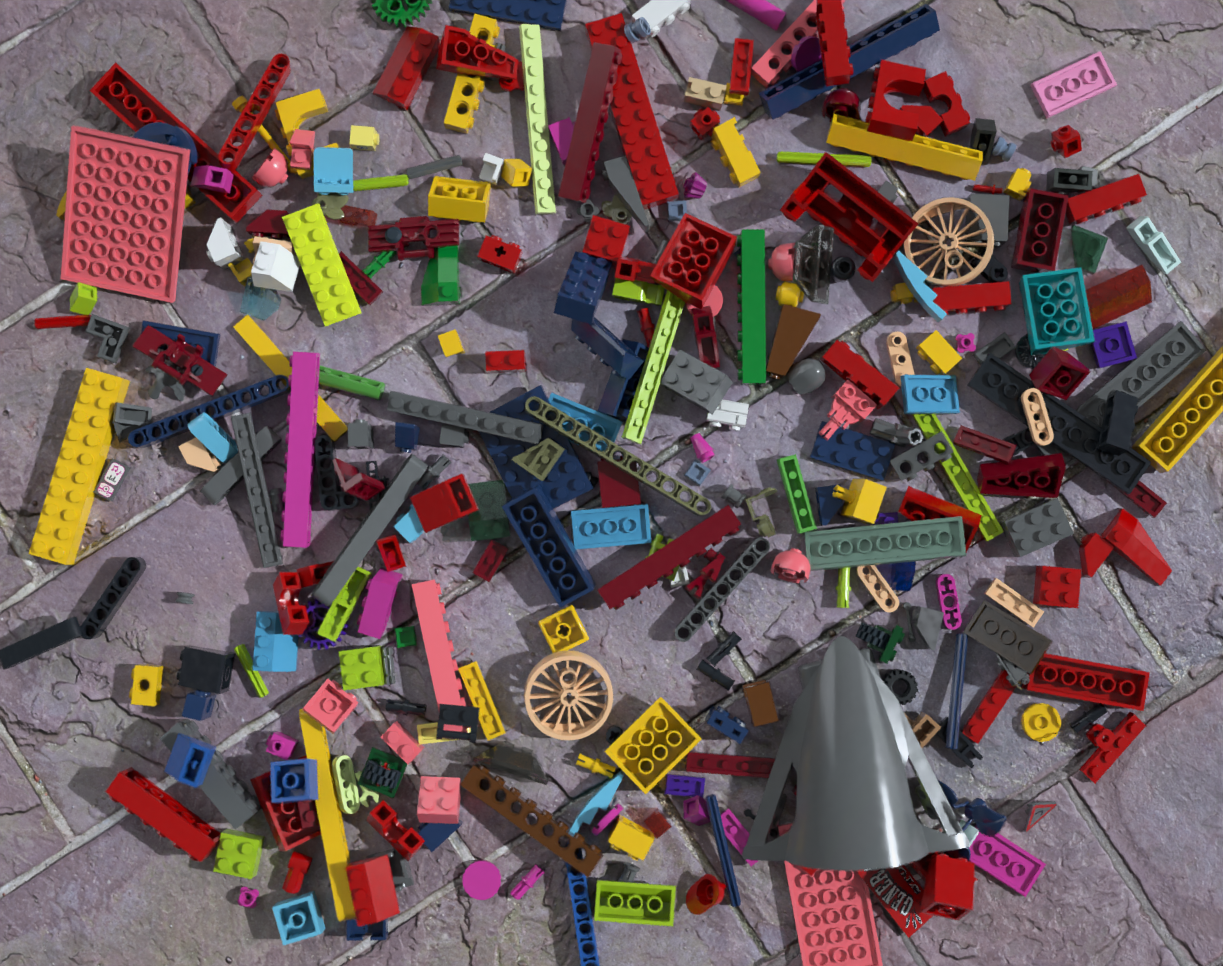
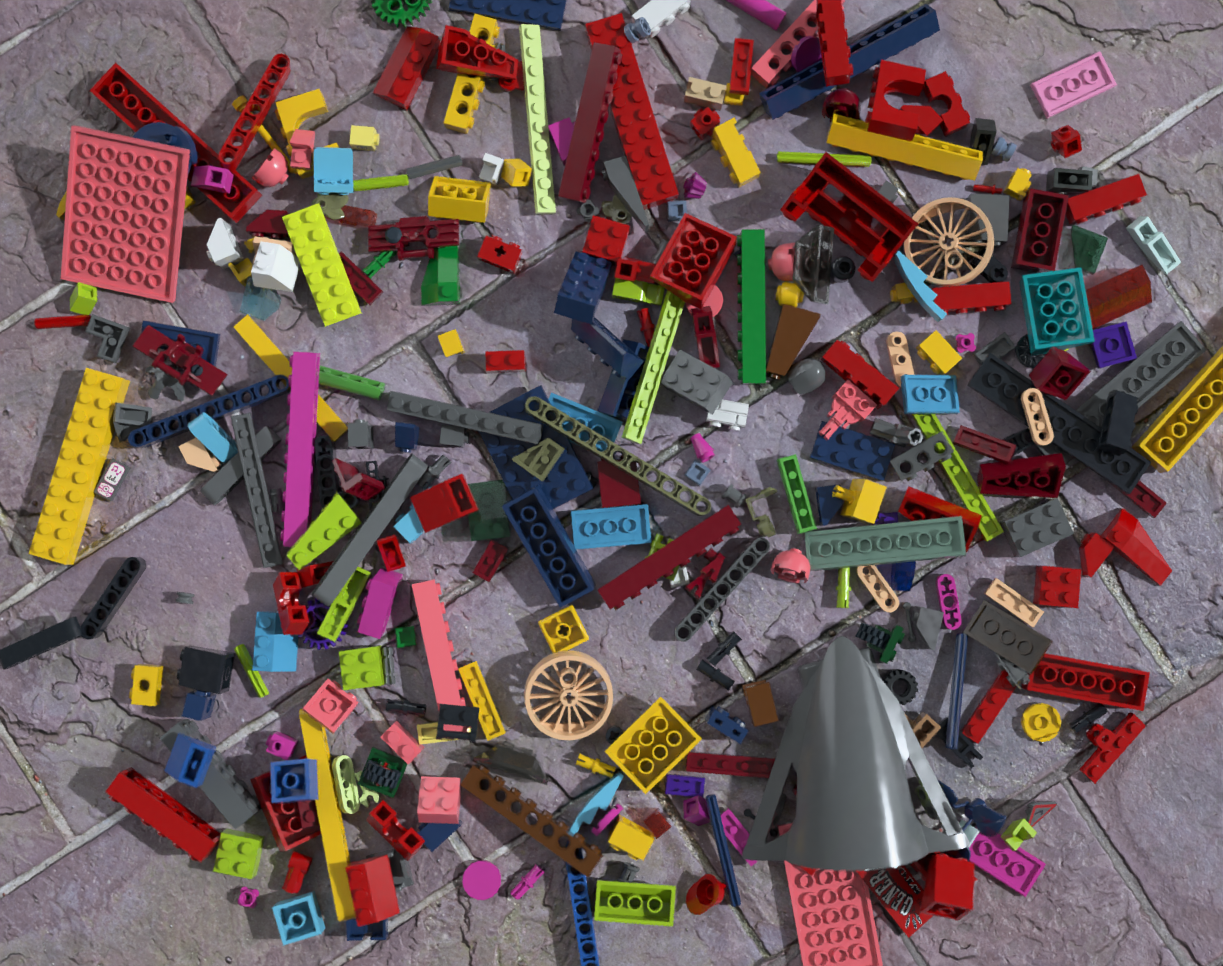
(328, 528): none -> lime wing
(1017, 833): none -> lime panel

